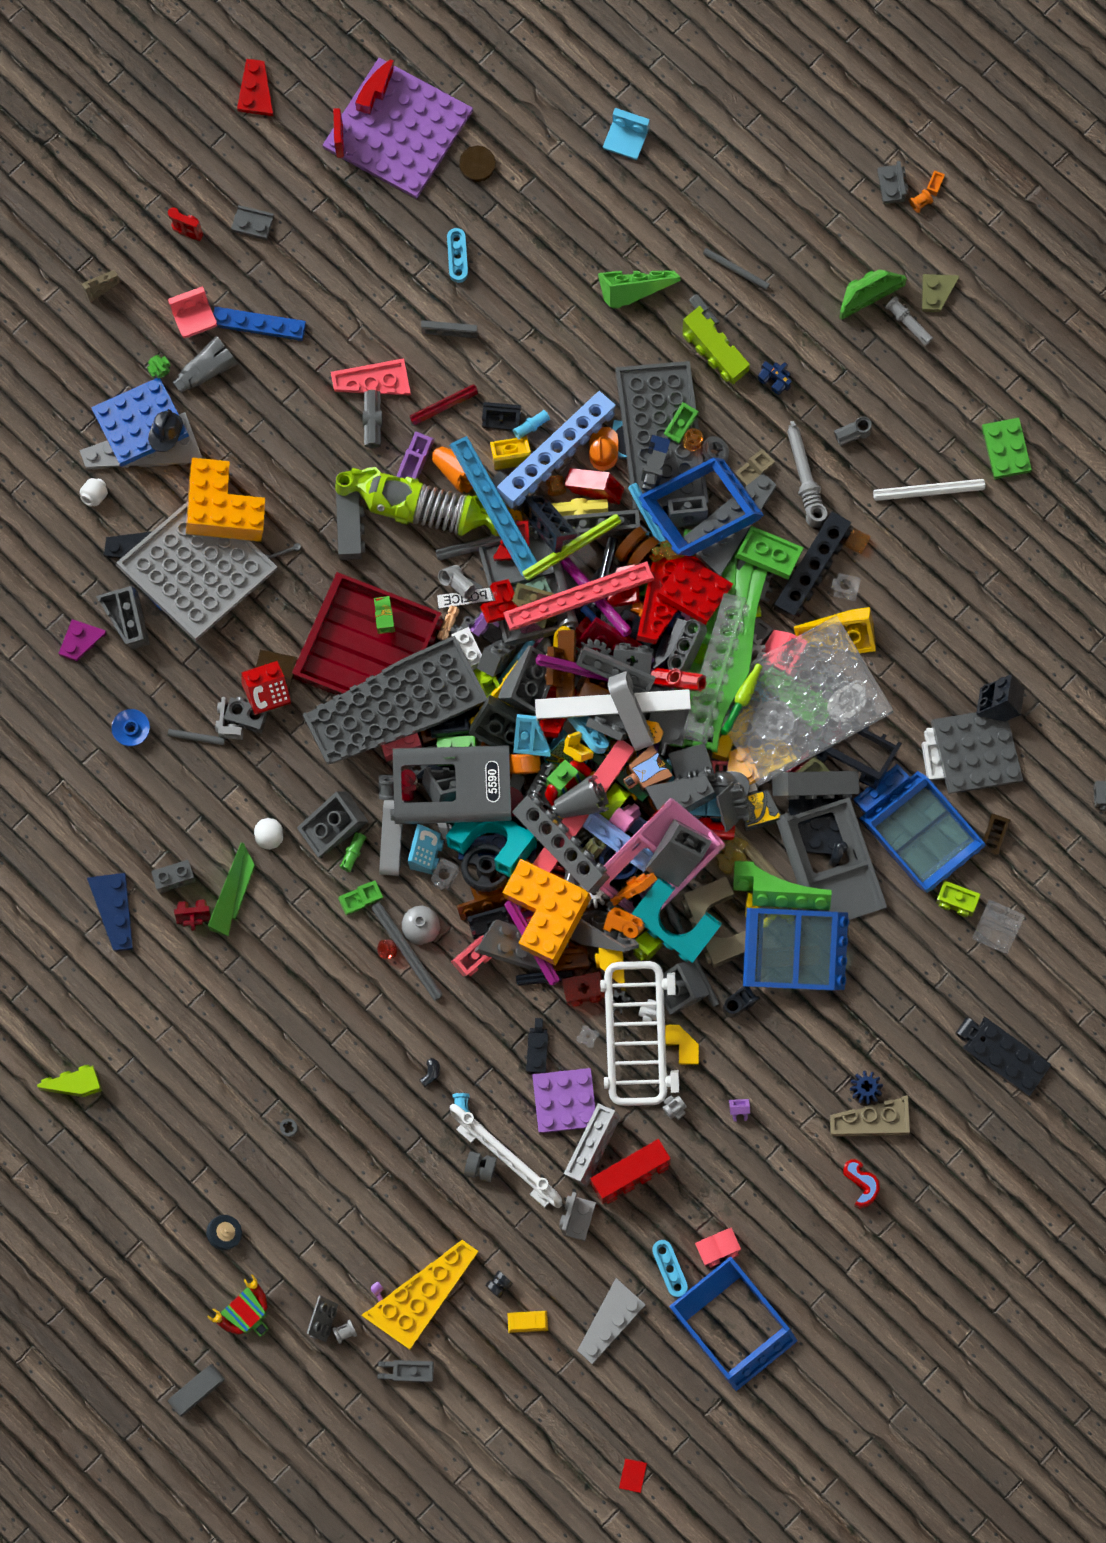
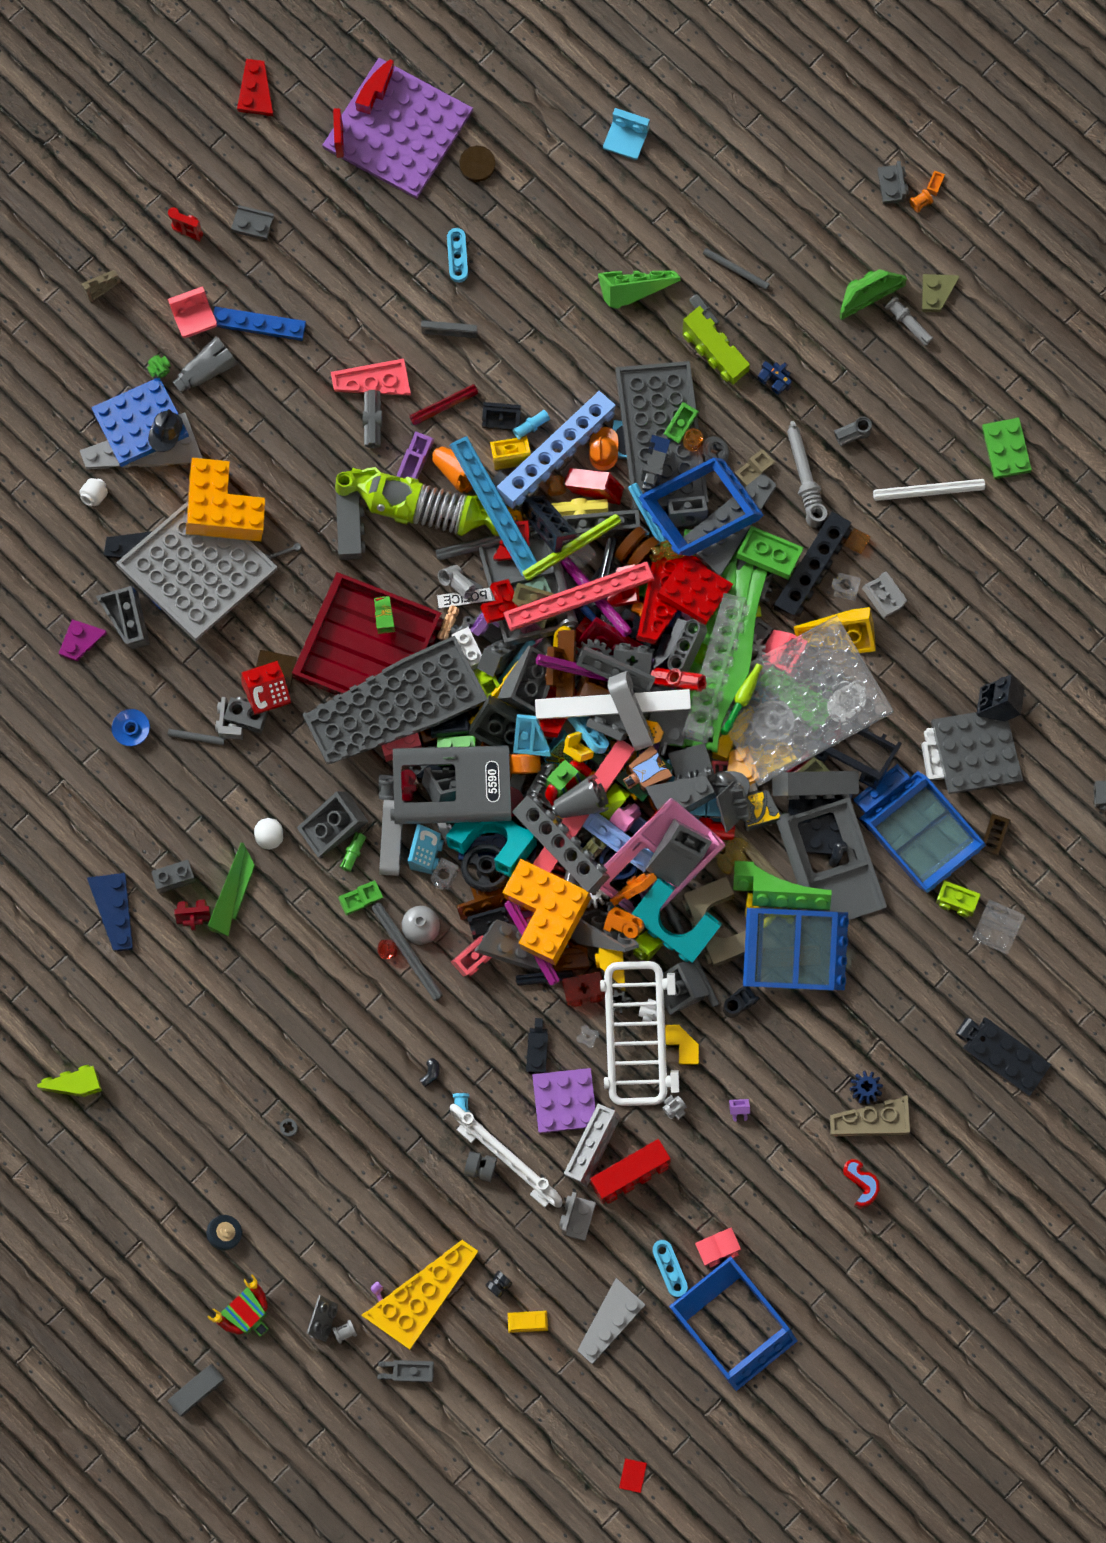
(885, 595): none -> light grey bracket

